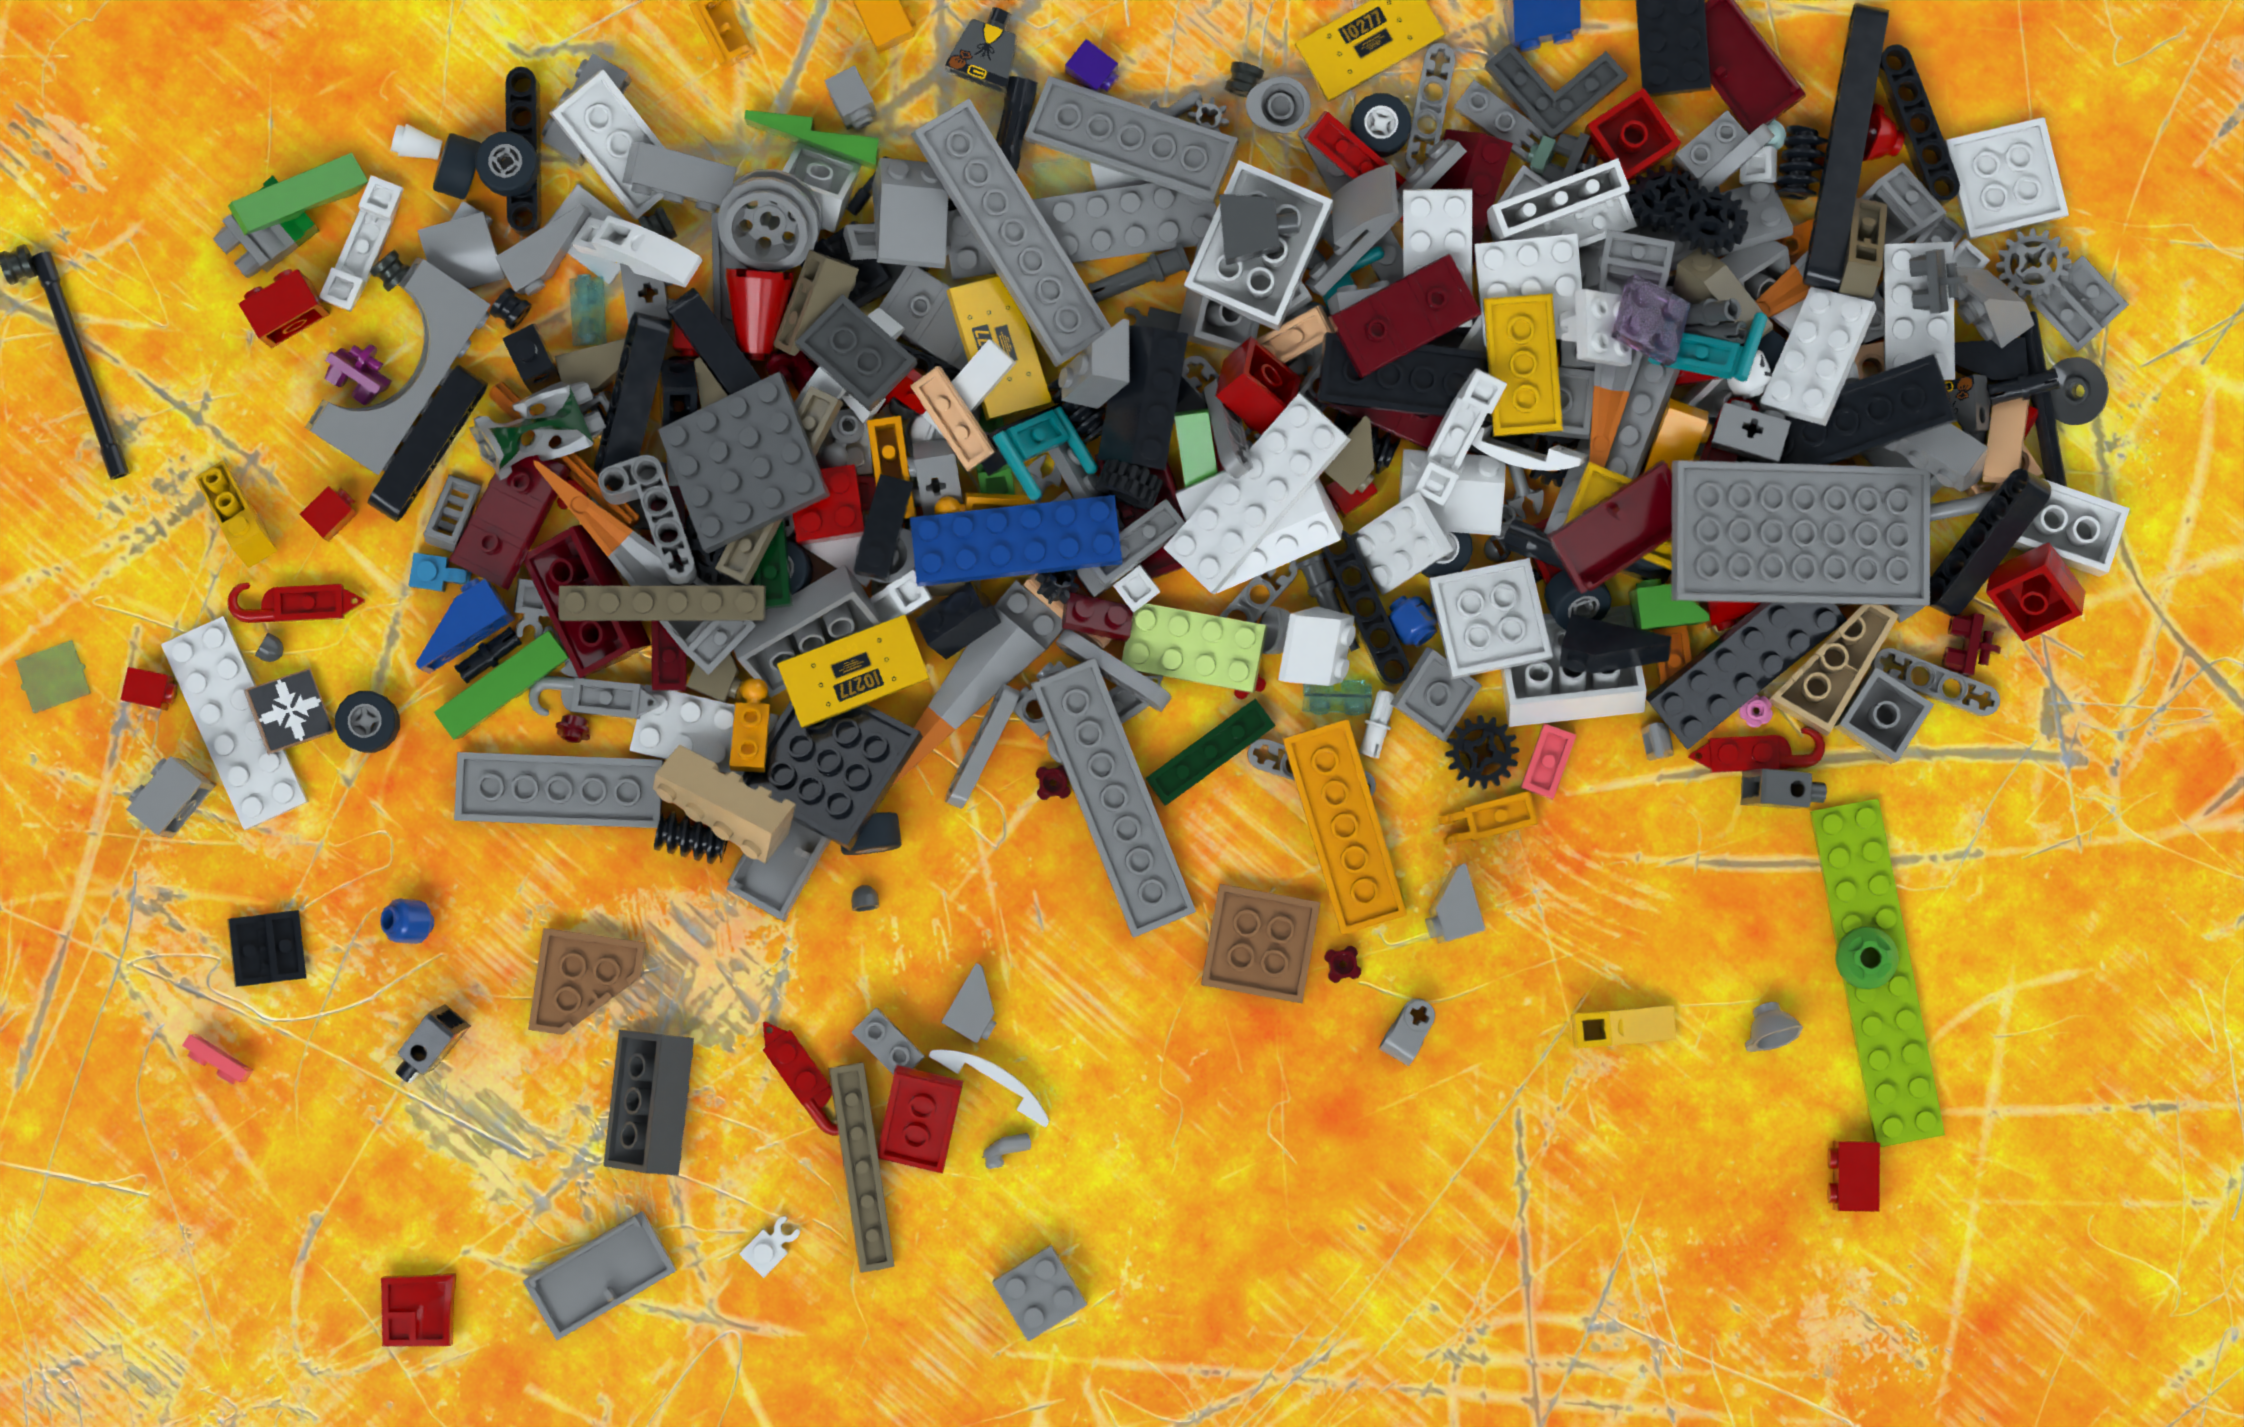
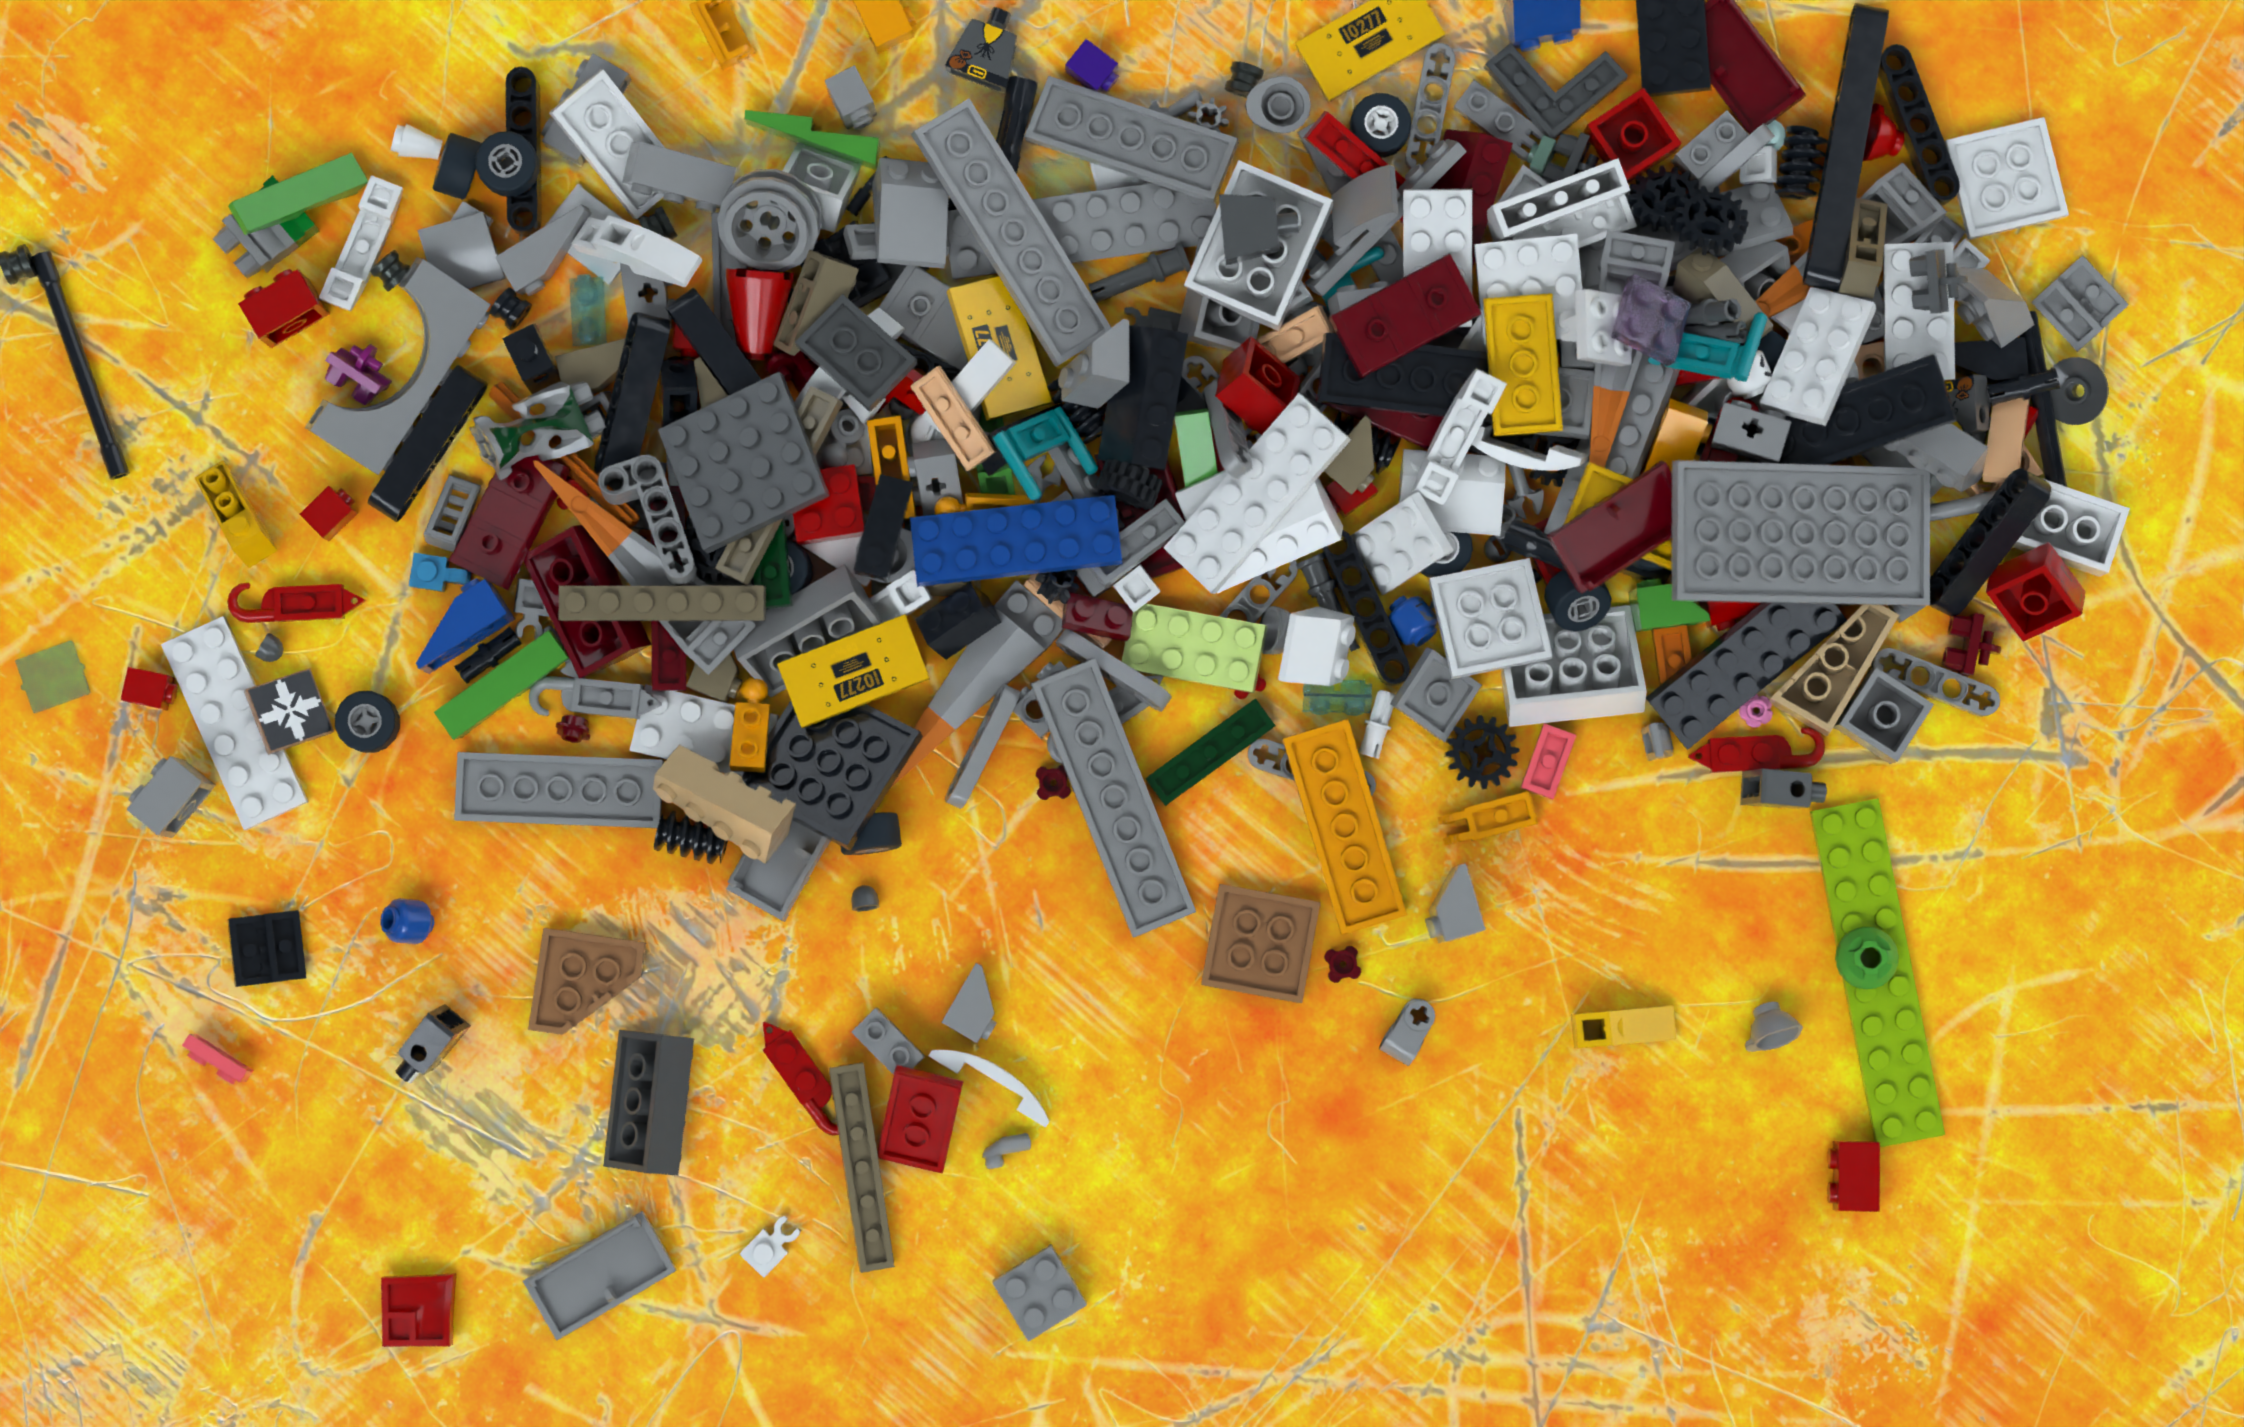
(1606, 646): black slope -> none
(2024, 254): light grey gear -> none

